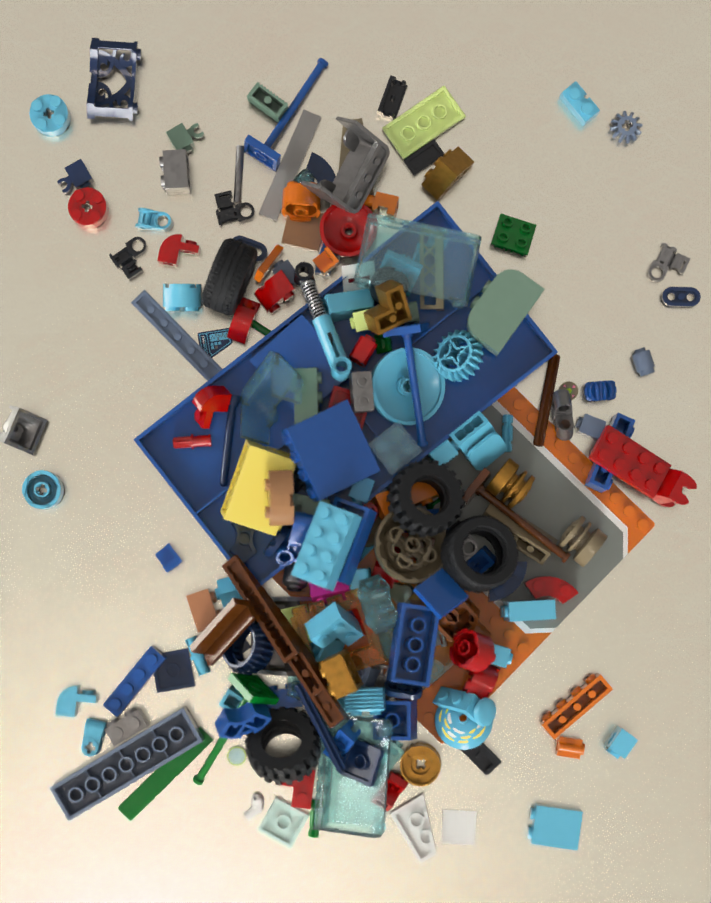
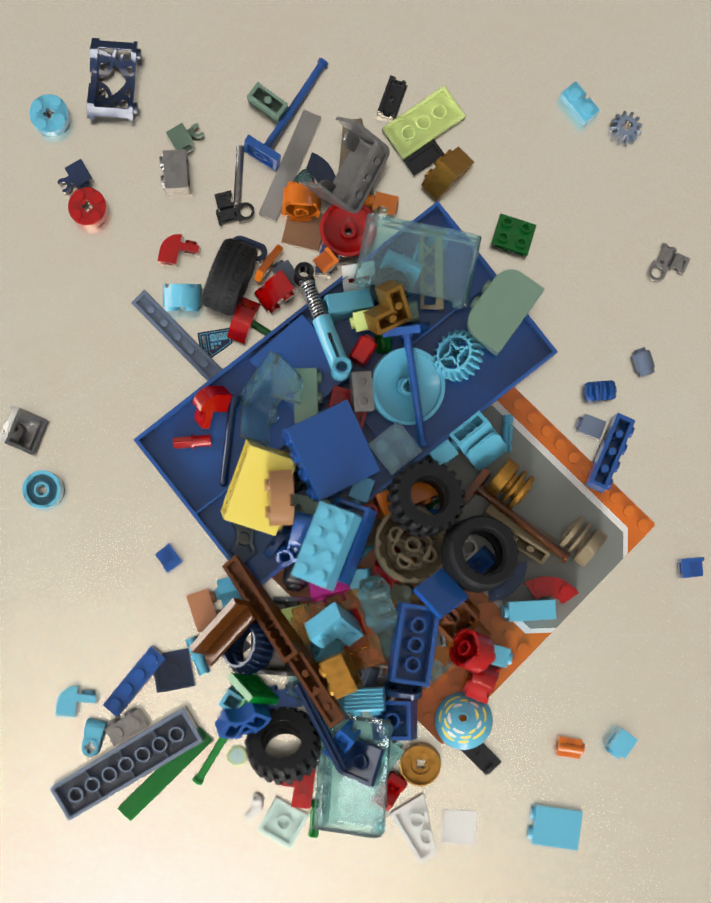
(125, 258): black piece -> none
(150, 220): medium azure piece -> none
(477, 710): medium azure piece -> none
(546, 401): reddish brown axle -> none
(562, 414): flat silver piece -> none
(571, 387): dark tan tile -> none
(576, 705): orange brick -> none
(641, 468): red hinge -> none
(680, 296): dark blue plate -> none
(691, 567): none -> blue panel

